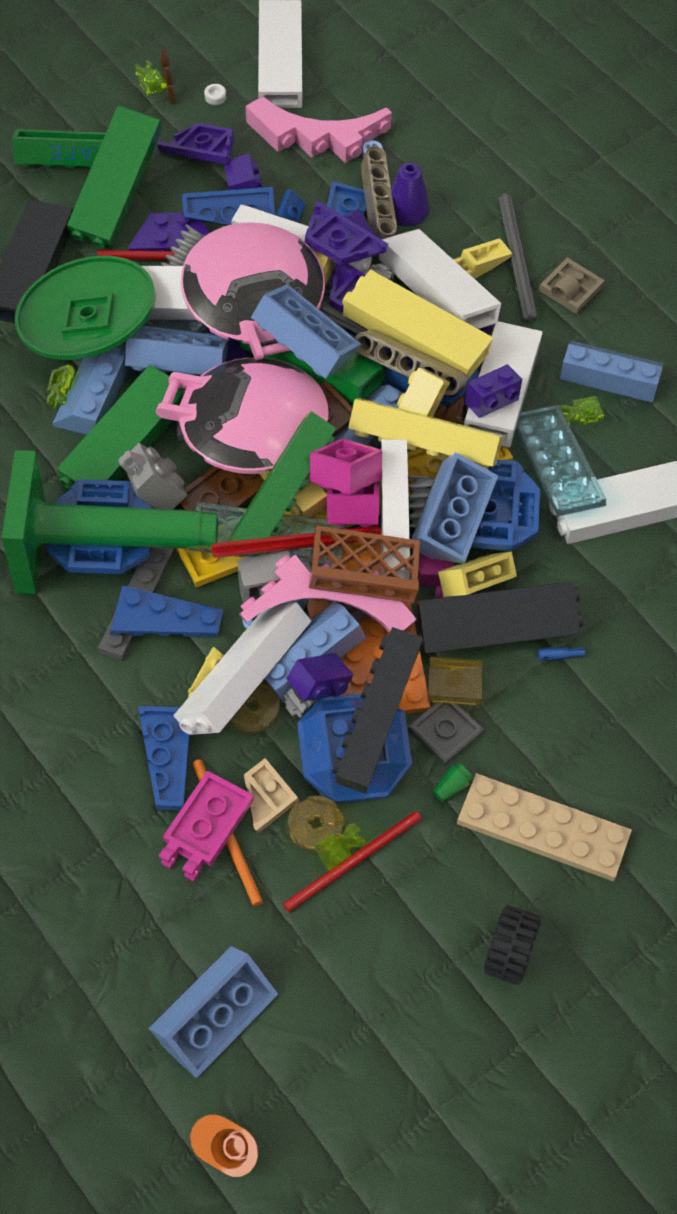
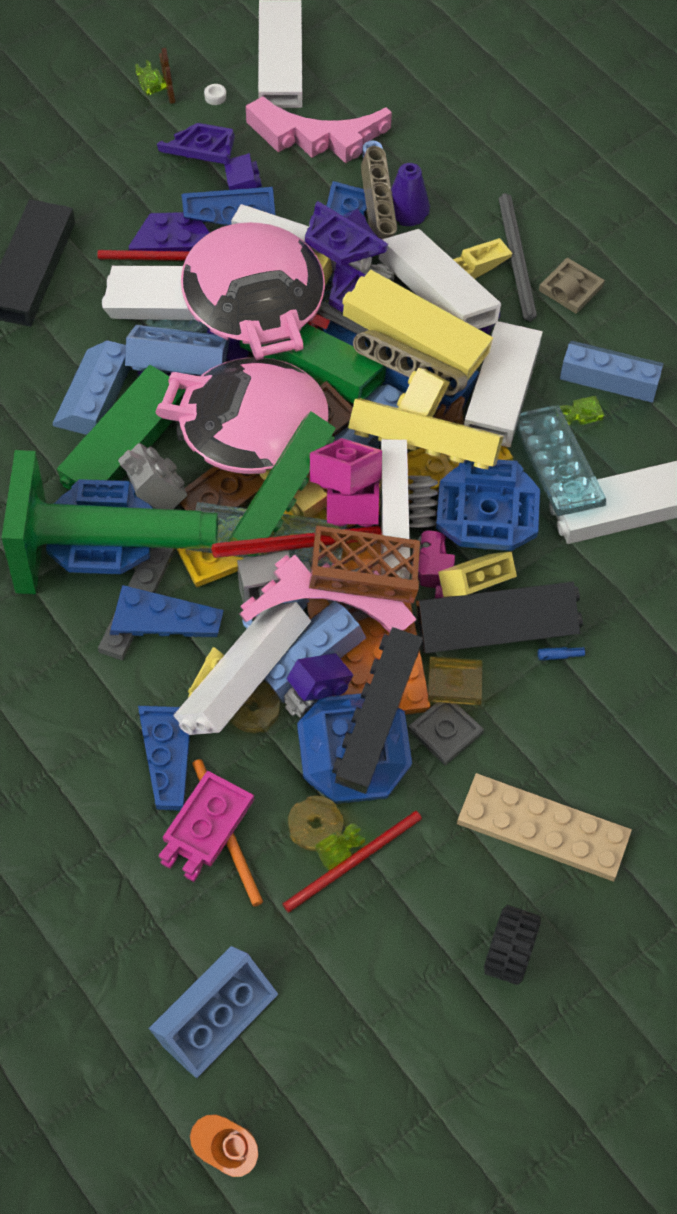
(56, 147): green brick -> none
(56, 307): green dish -> none
(60, 381): clear neon green plate -> none
(114, 177): green brick -> none
(190, 240): light grey piece -> none
(270, 793): tan wing -> none
(291, 206): blue plate -> none
(305, 330): medium blue slope -> none
(452, 782): green cone -> none
(454, 509): medium blue slope -> none
(493, 391): dark purple brick -> none

